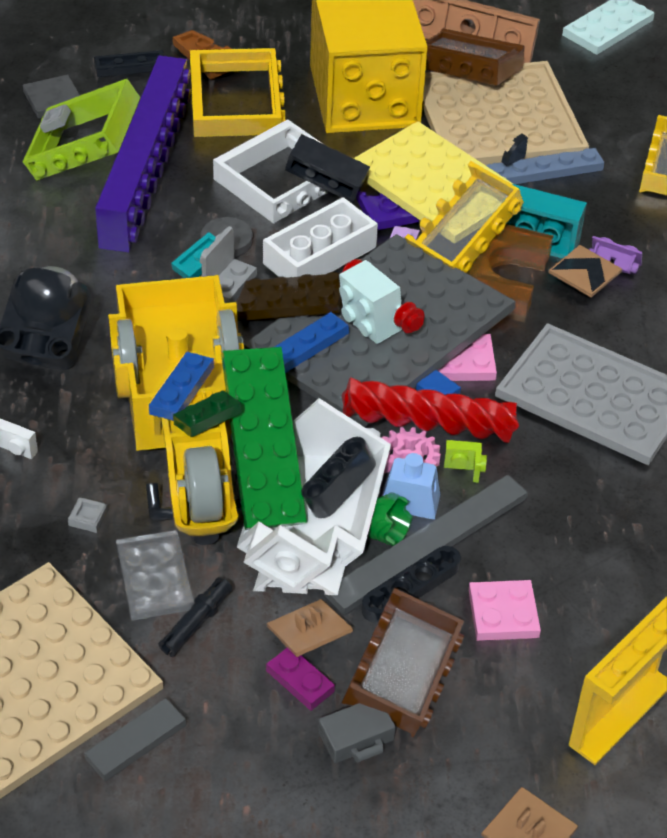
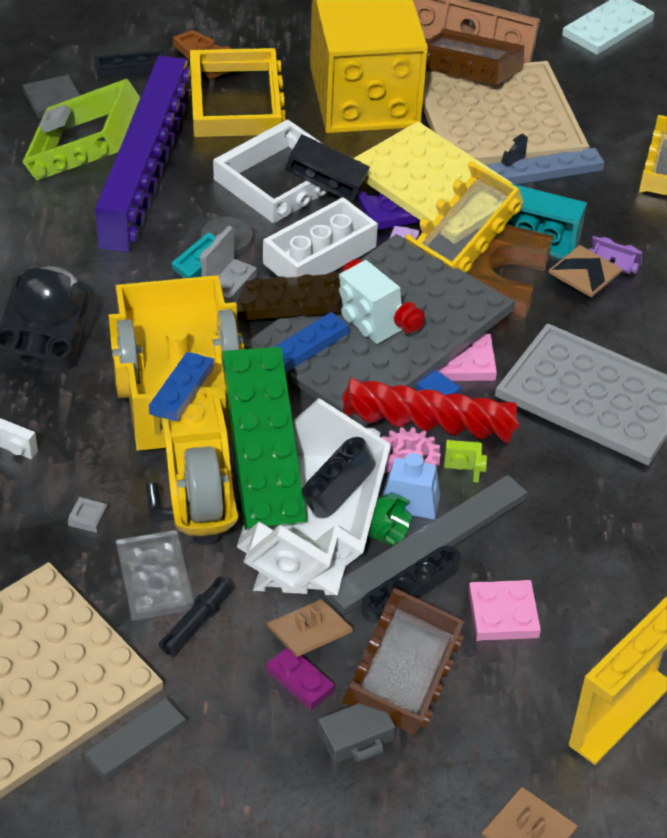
(207, 413): dark green plate -> none

